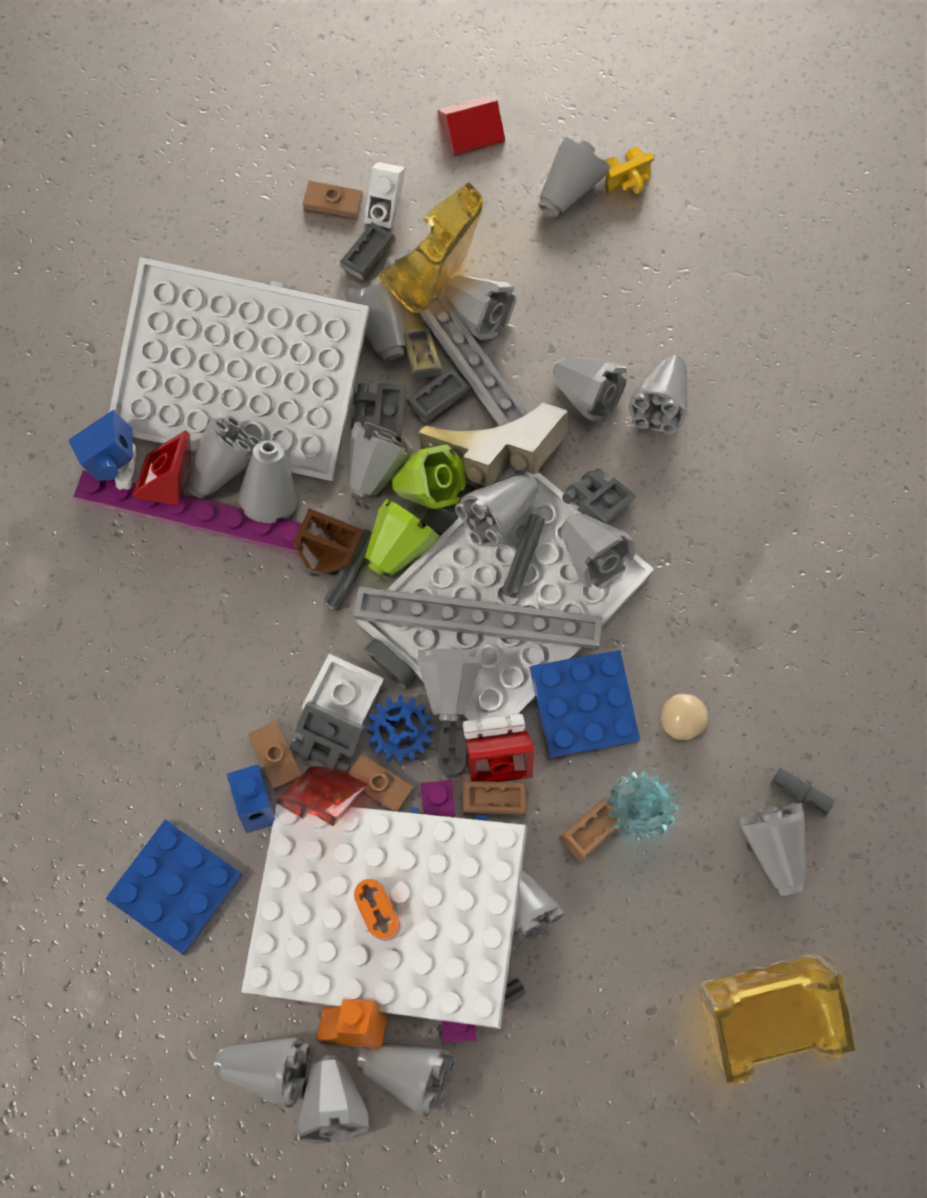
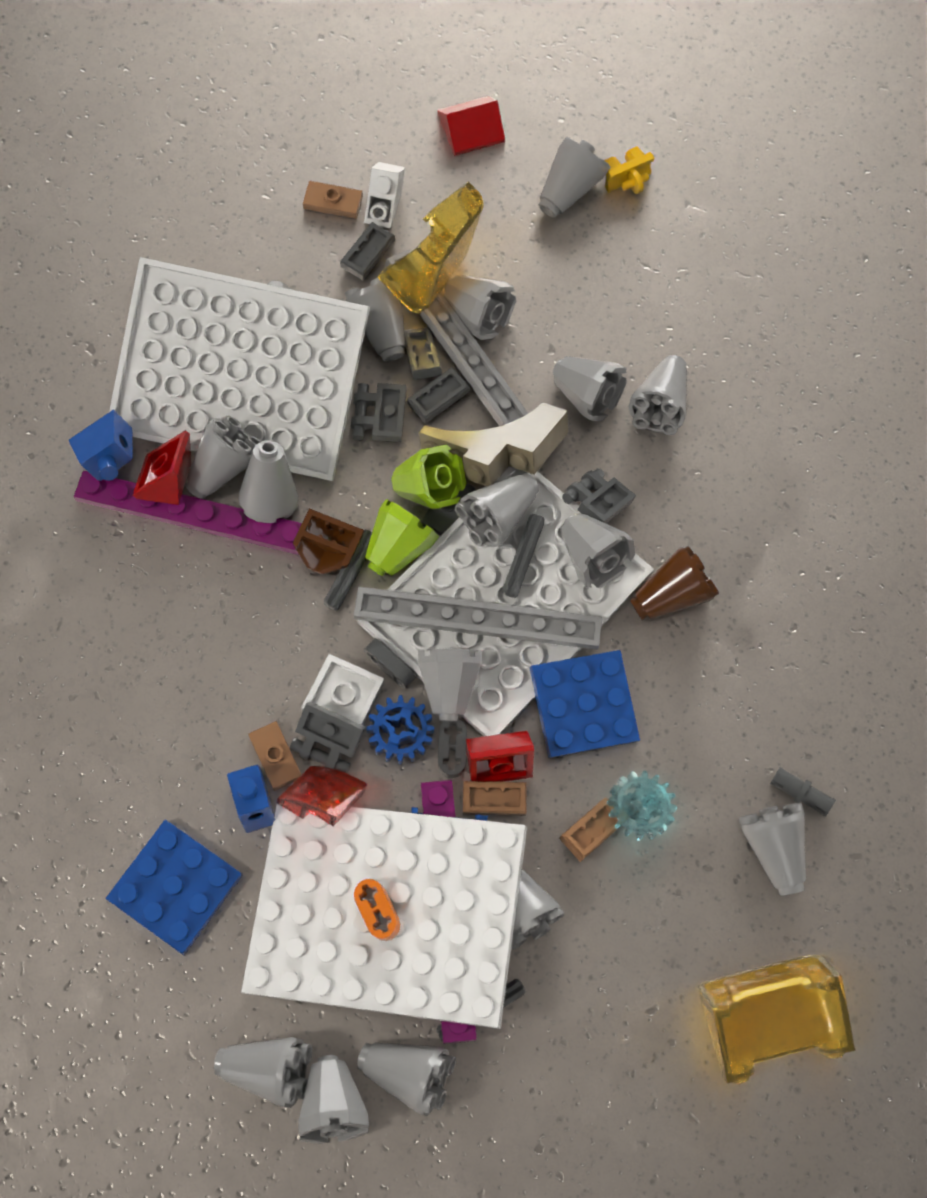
(125, 473): white axle -> none
(353, 1024): orange arch -> none
(374, 458): light grey cone -> none
(382, 784): medium nougat plate -> none
(493, 726): white axle -> none
(674, 586): none -> reddish brown cone
(684, 717): tan hair -> none

